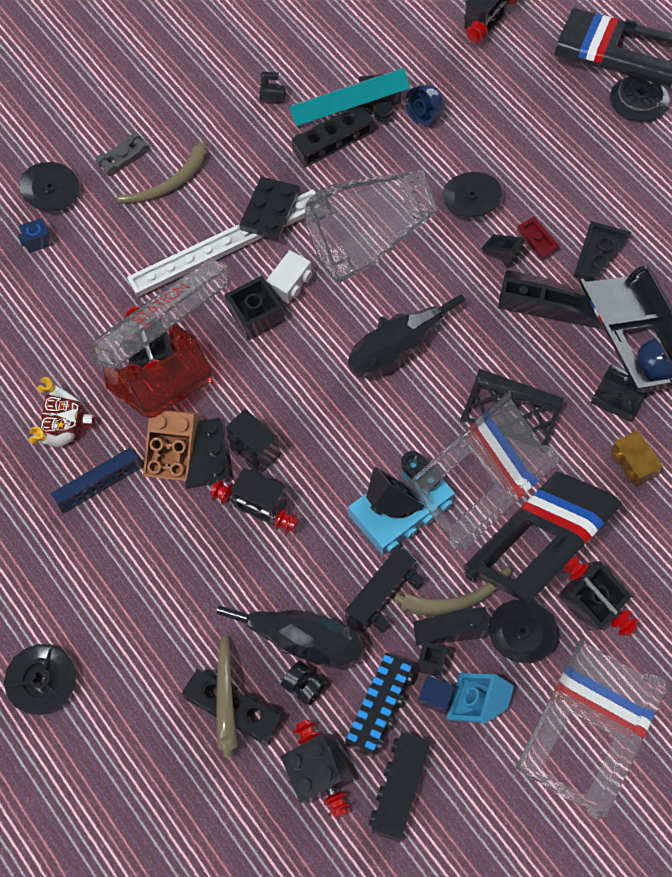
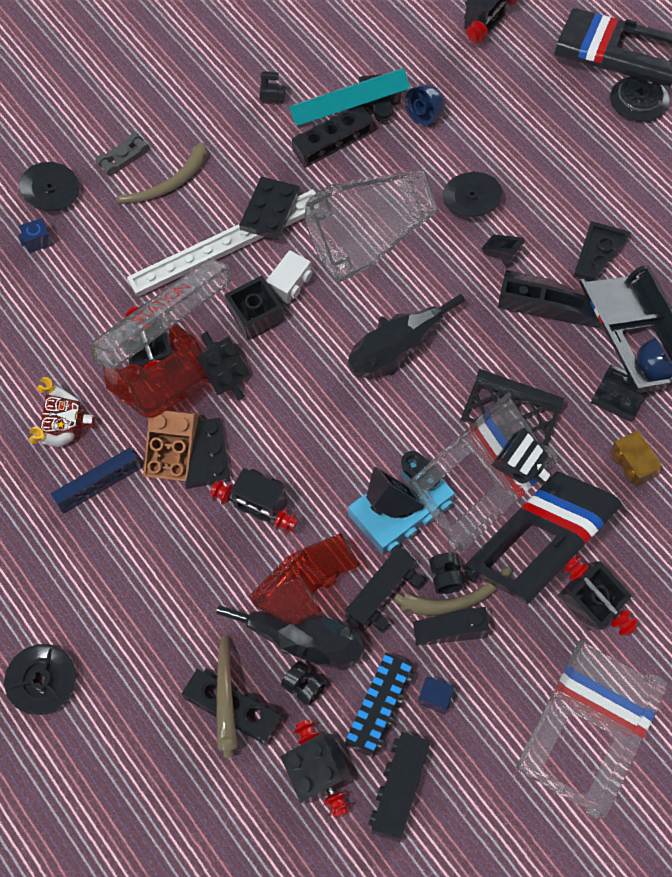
(222, 365): none -> black plate
(253, 441): black brick -> none
(291, 585): none -> clear red windscreen
(431, 659): black brick -> none
(447, 574): none -> black wheel
(479, 698): dark azure slope -> none
(522, 458): none -> black torso
(523, 631): black piece -> none
(538, 238): dark red plate -> none

